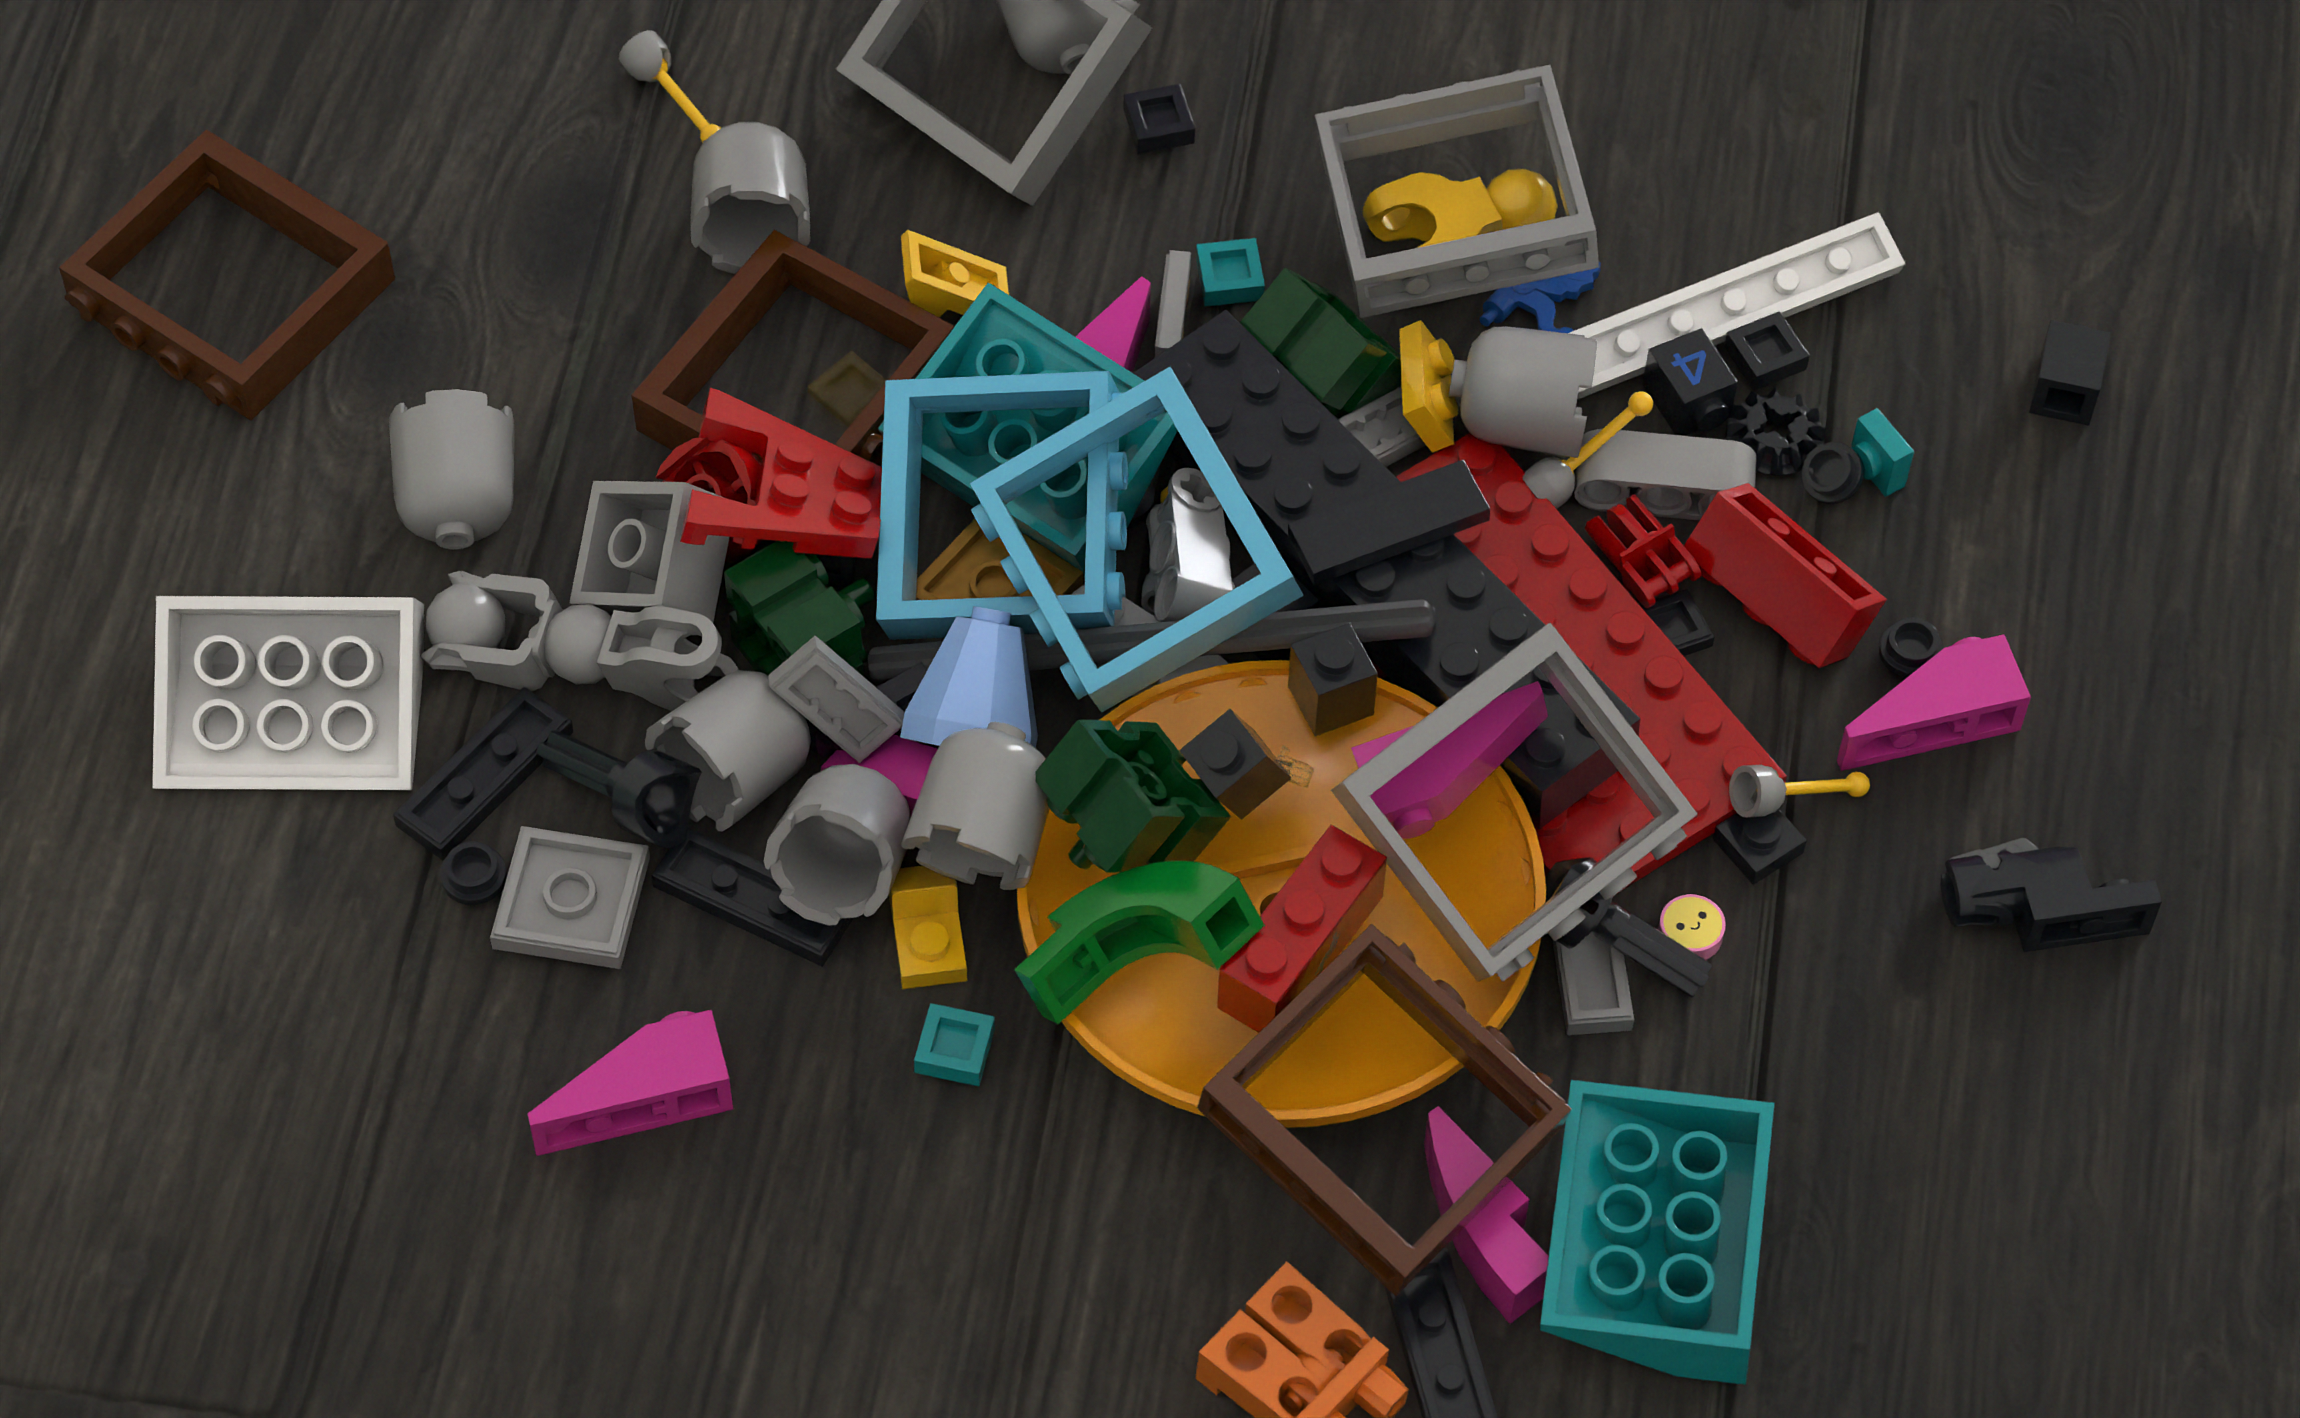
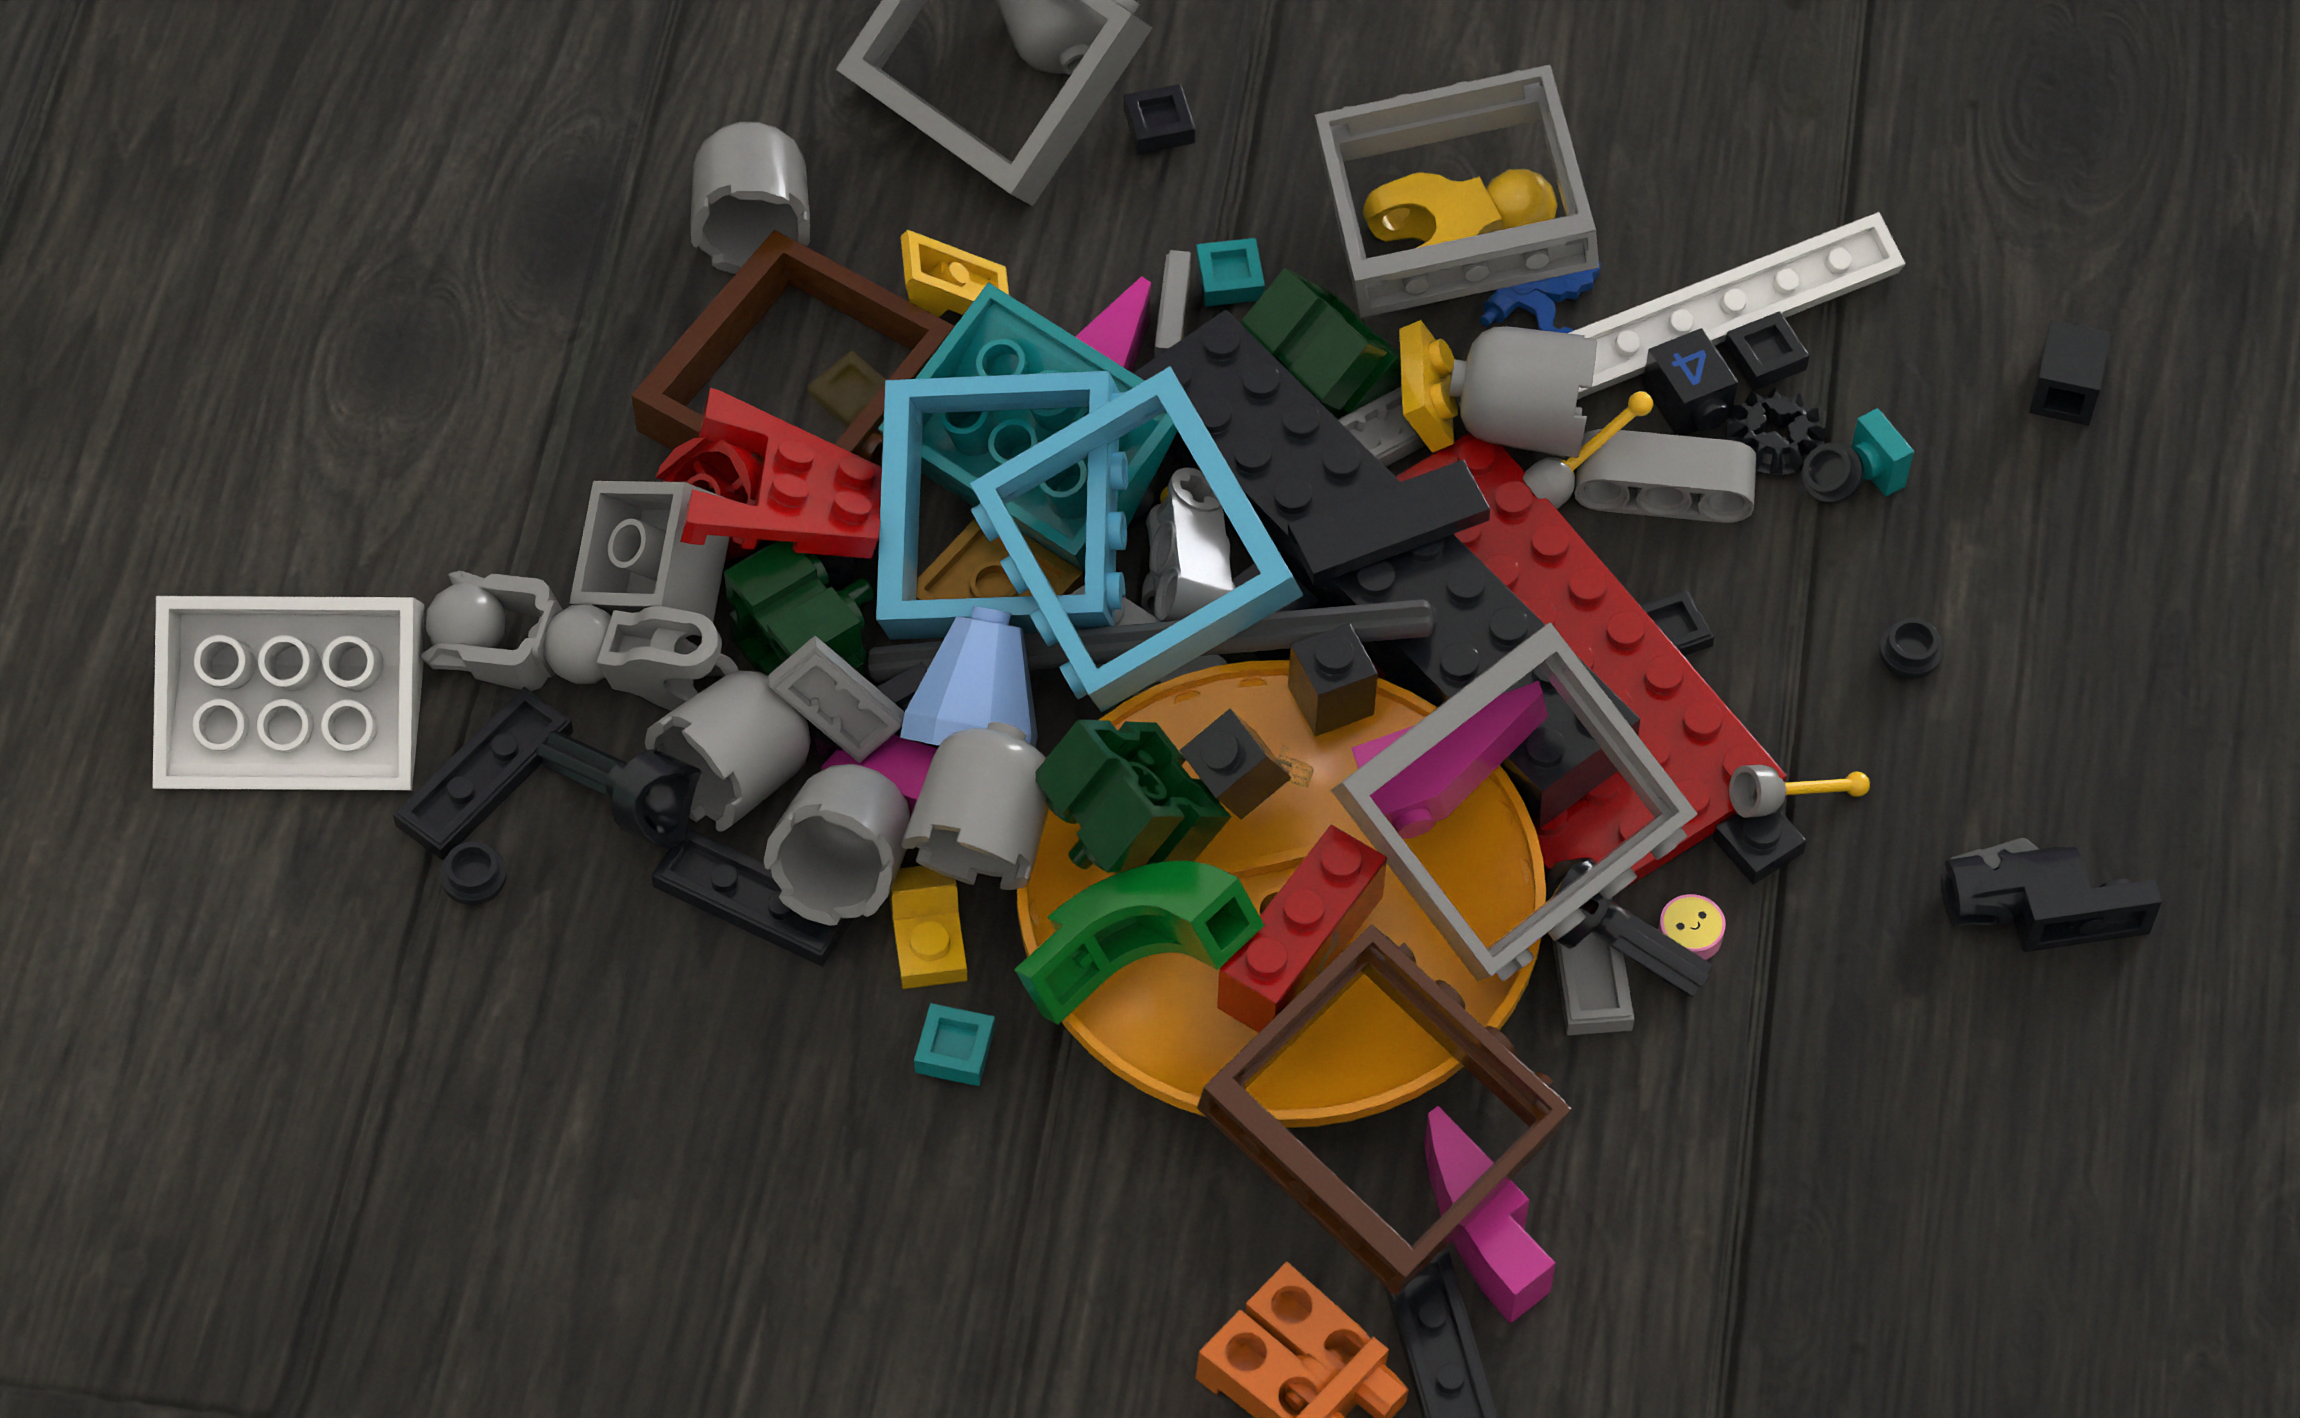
(211, 162): reddish brown window -> none
(452, 467): light grey cylinder -> none
(570, 897): light grey plate -> none
(648, 1081): dark pink slope -> none
(649, 60): light grey hinge -> none
(1643, 550): red arm -> none
(1659, 1228): teal slope -> none
(1783, 576): red brick -> none
(1950, 700): dark pink slope -> none

